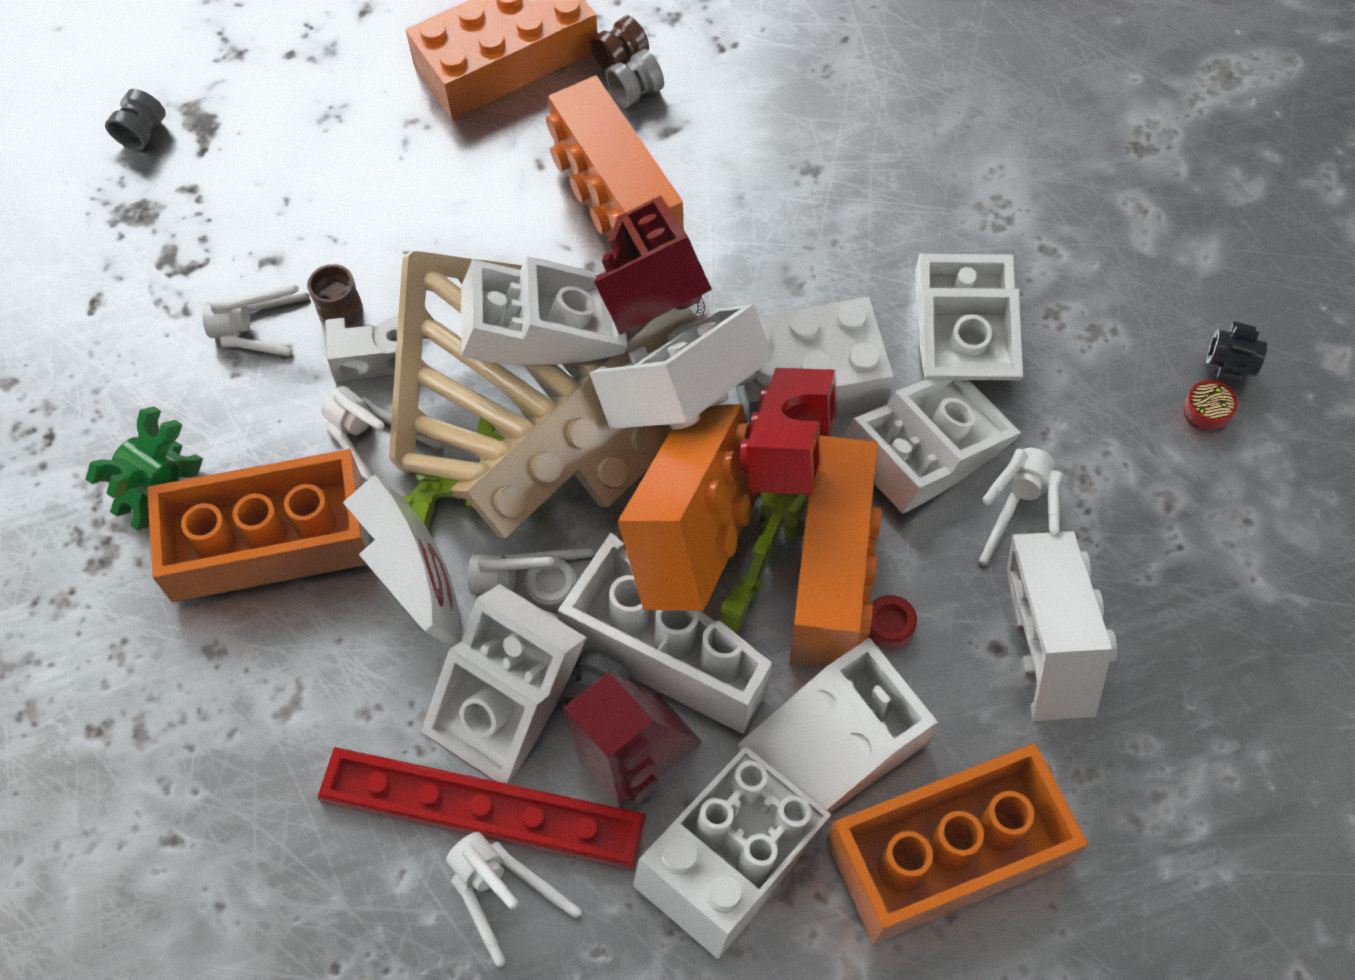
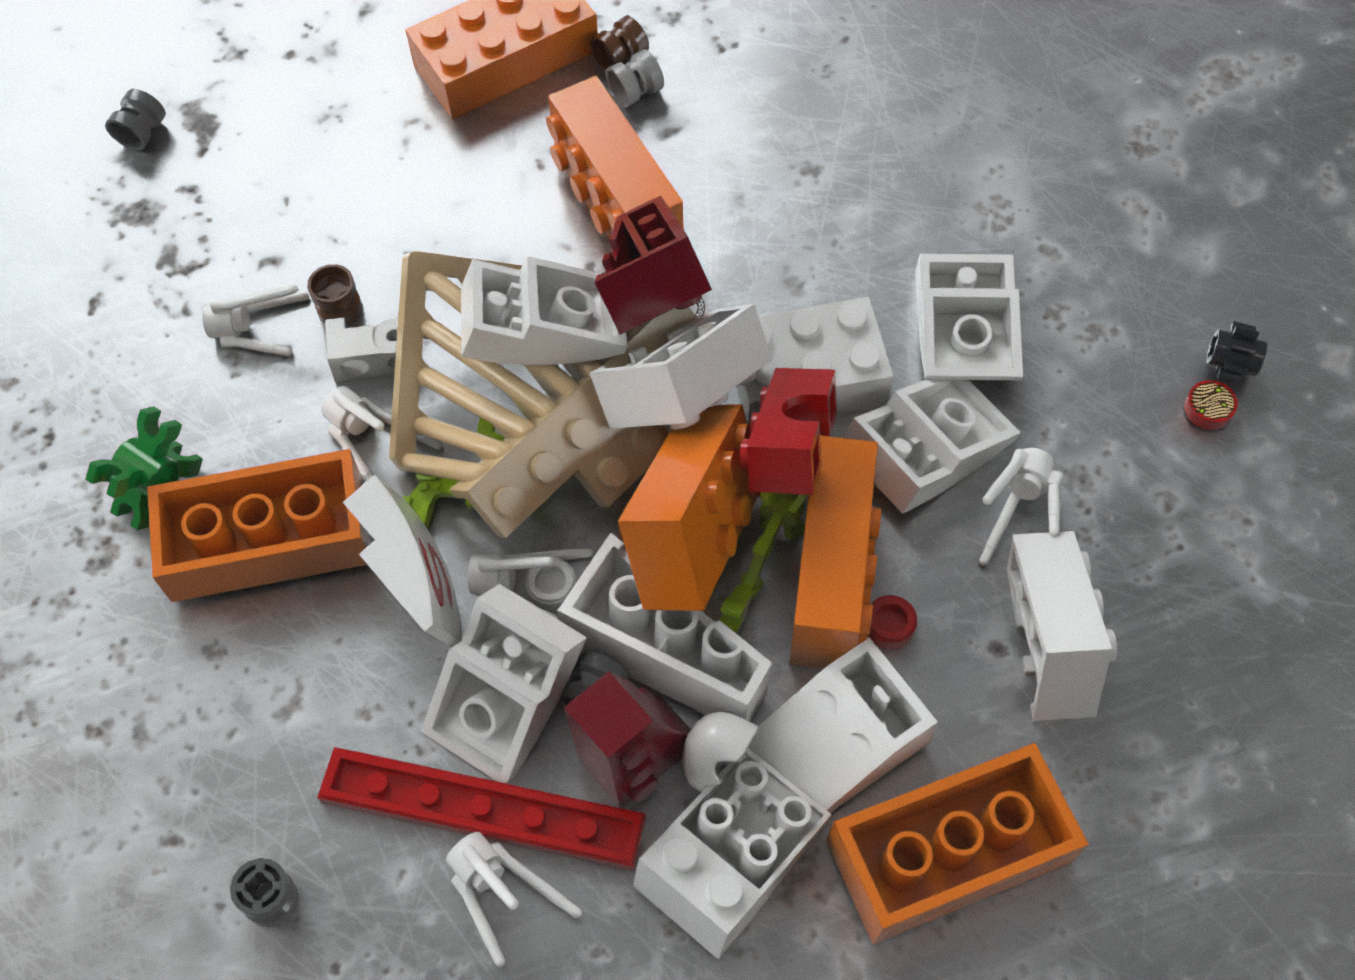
(272, 900): none -> dark grey wheel
(713, 743): none -> white hair

